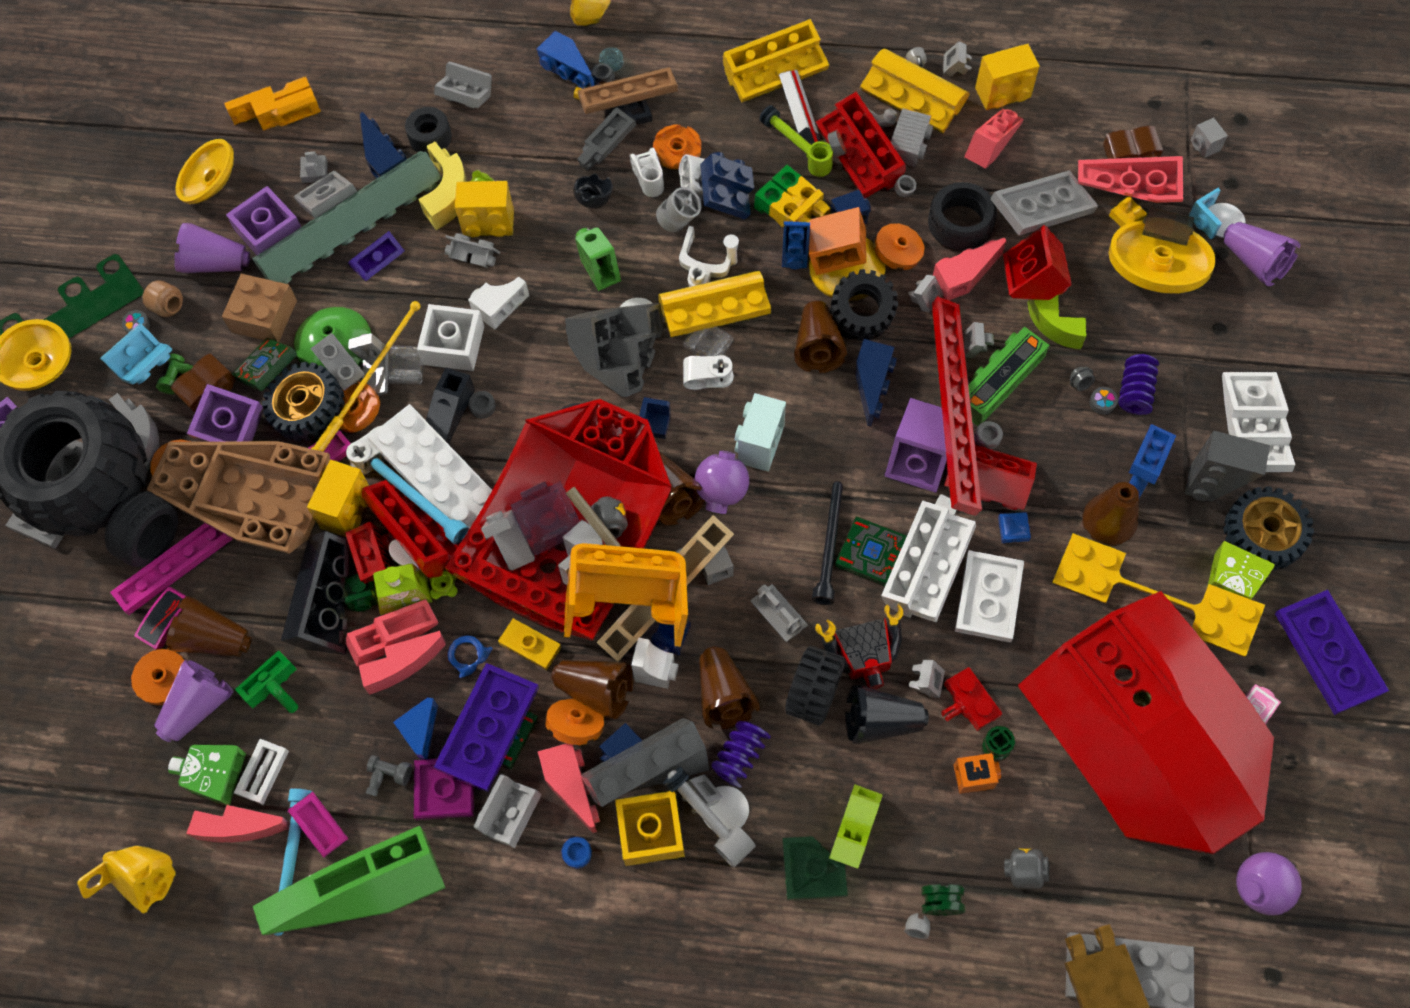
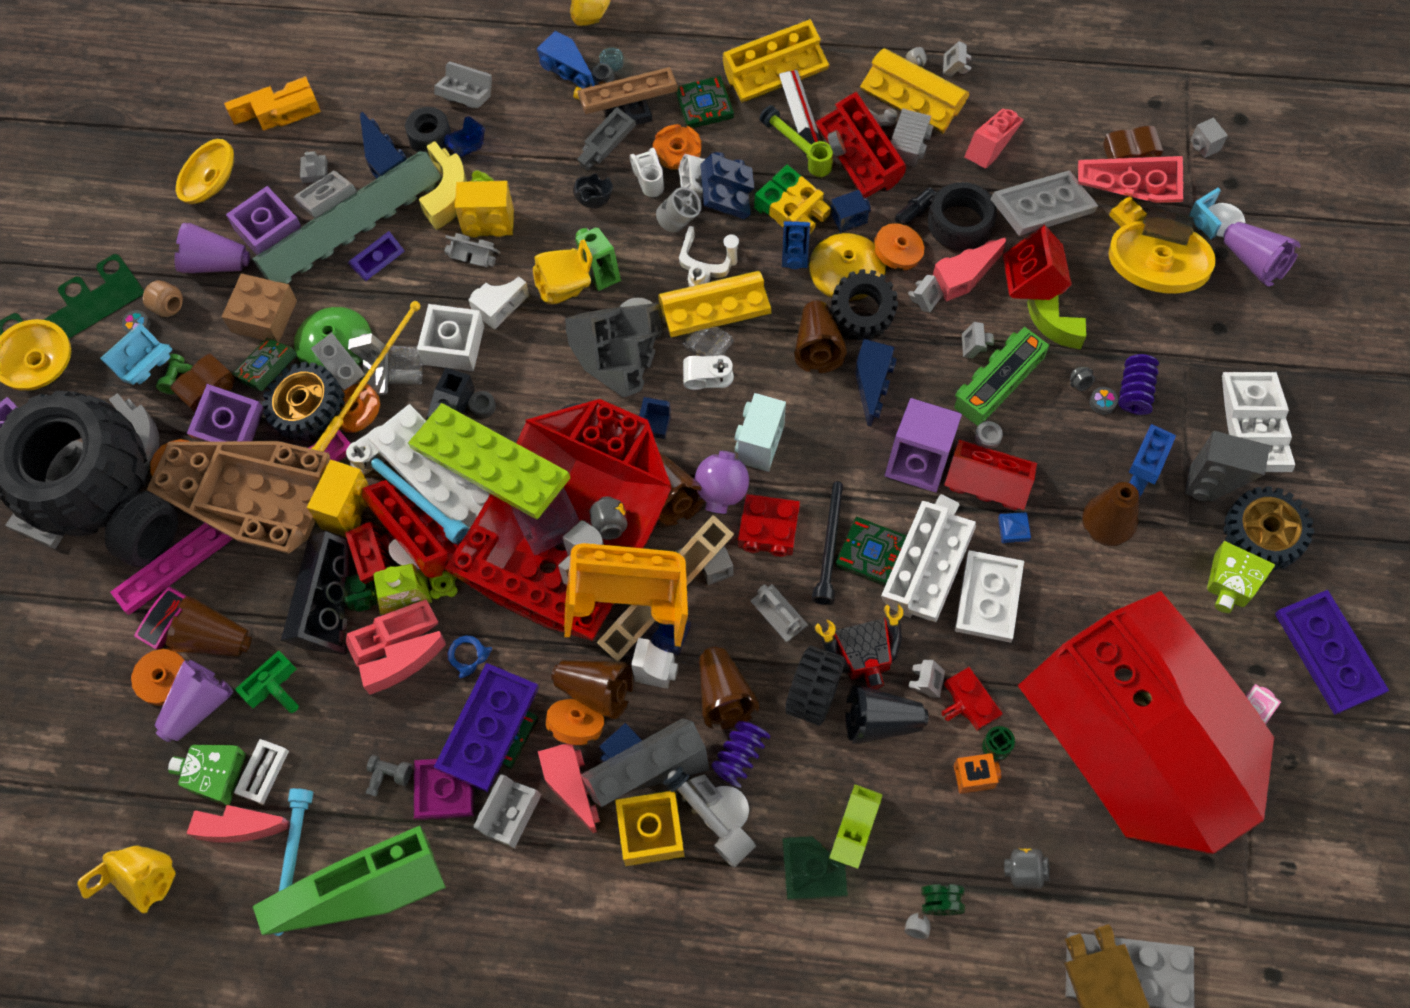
(318, 824): dark pink tile -> none
(418, 726): blue slope -> none
(466, 139): none -> clear blue bracket
(489, 461): none -> lime plate
(508, 538): light grey bracket -> none
(529, 644): yellow plate -> none
(562, 273): none -> yellow piece
(576, 852): blue tile -> none
(592, 518): dark tan bar -> none
(704, 102): none -> dark green tile
(768, 525): none -> red plate
(837, 241): orange brick -> none
(905, 186): light grey hinge -> none
(915, 207): none -> black axle
(956, 408): red plate -> none
(1007, 76): yellow brick -> none
(1219, 619): yellow hinge -> none
(1269, 883): medium lavender brick -> none

